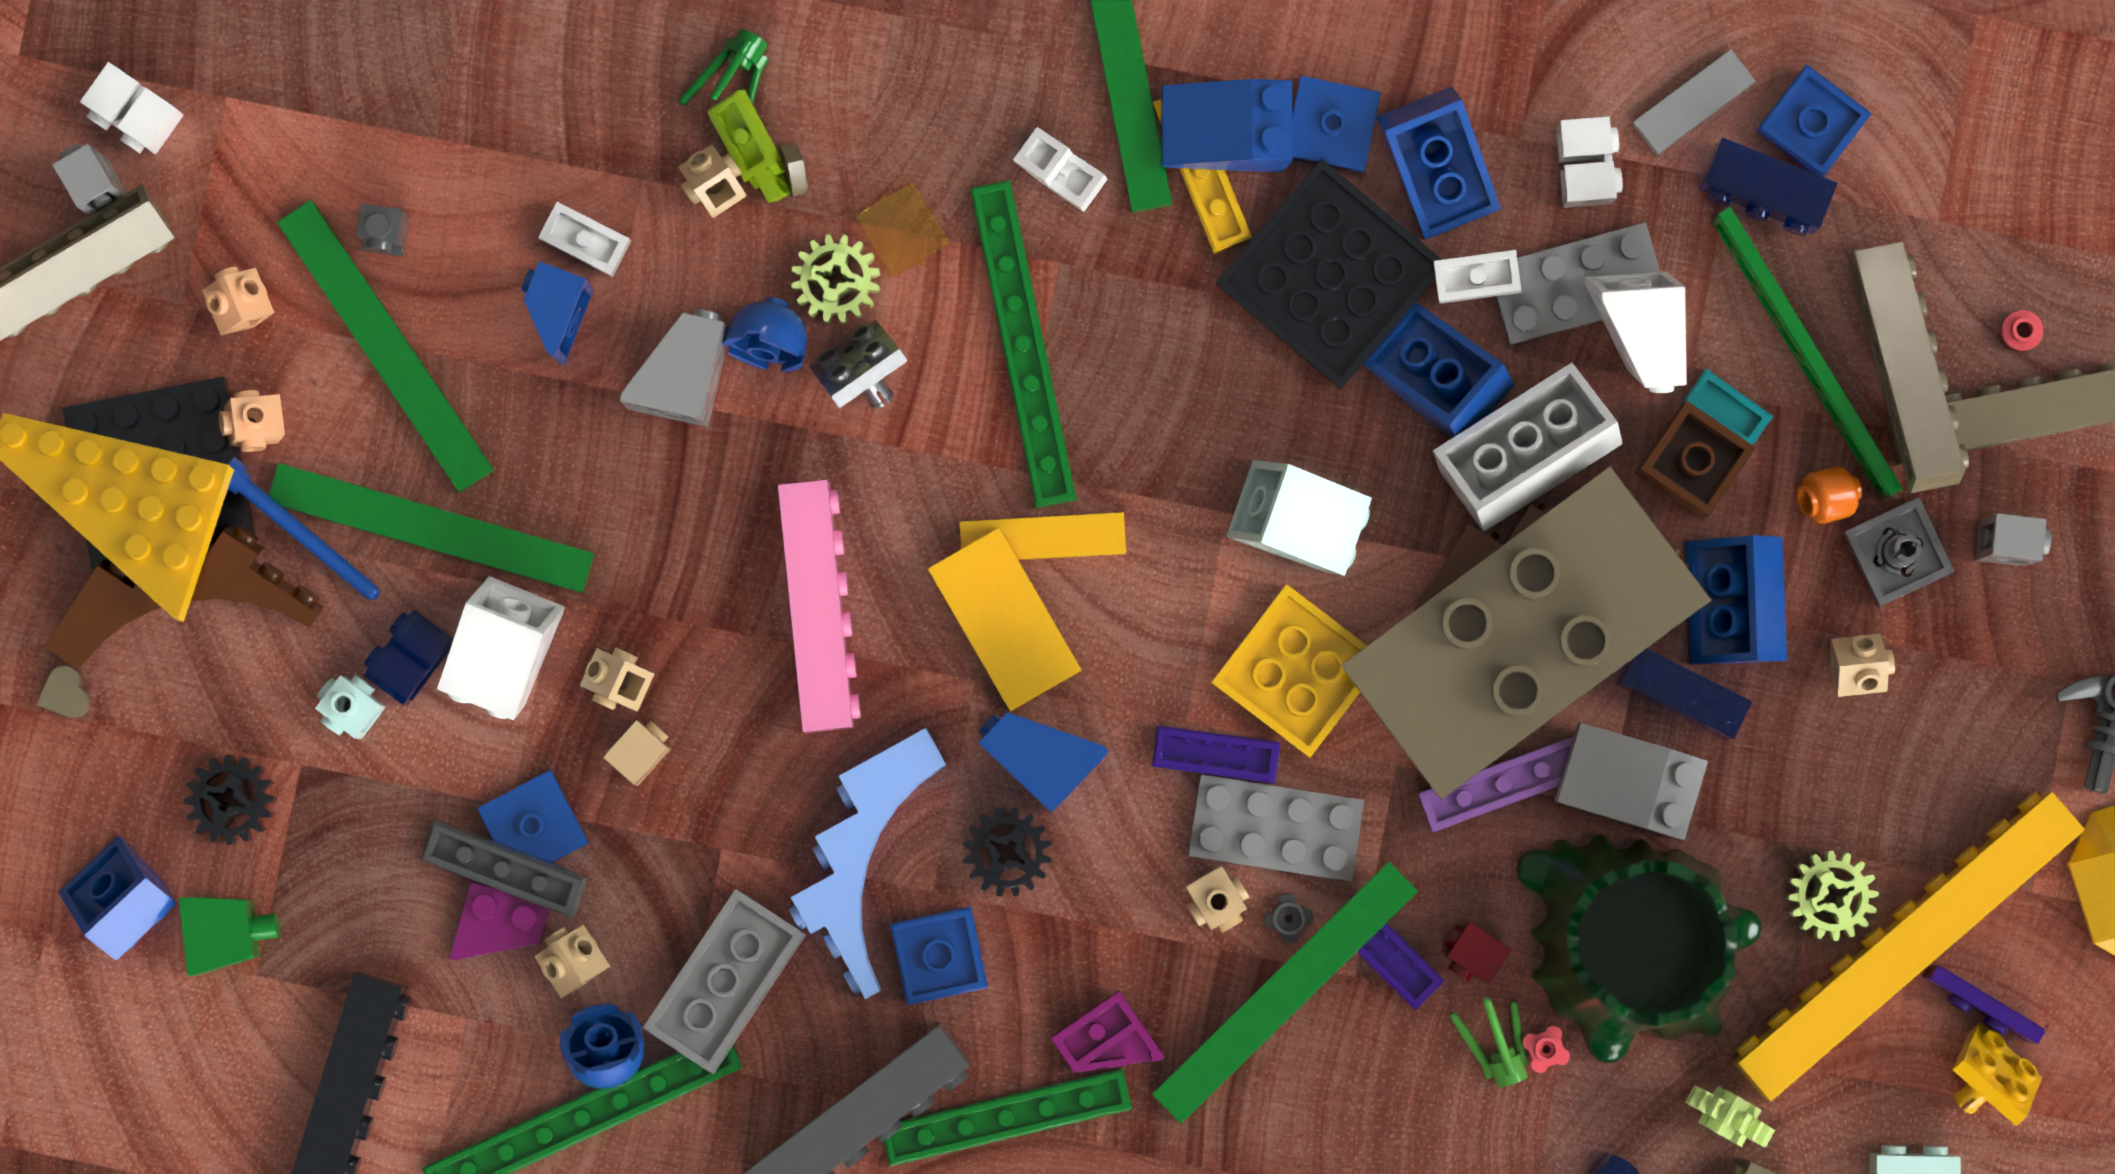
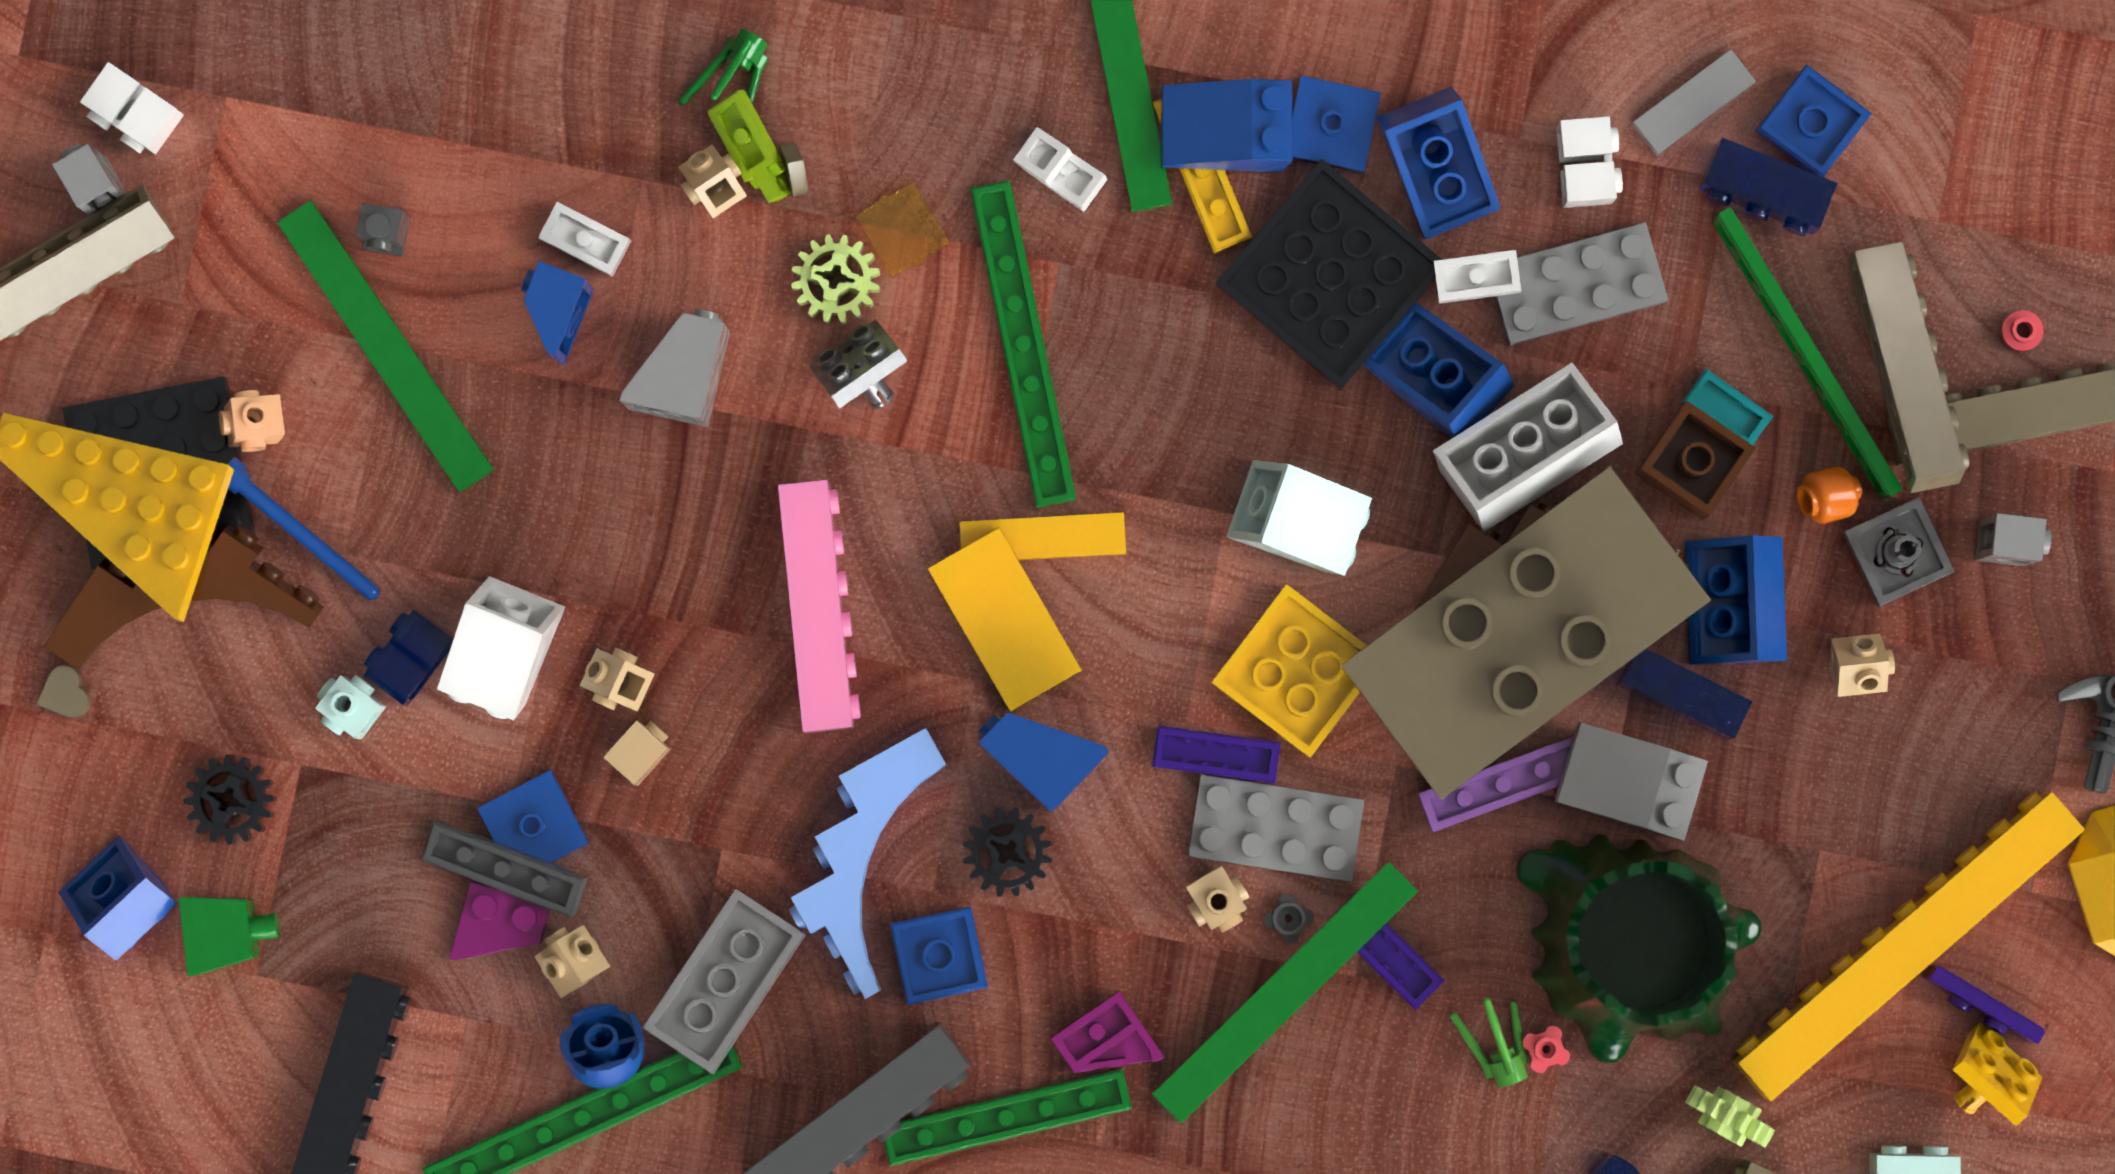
(237, 300): light nougat brick -> none
(431, 528): green tile -> none
(767, 334): blue cylinder -> none
(1474, 953): dark red brick -> none
(1646, 325): white slope -> none
(1841, 912): yellowish green gear -> none

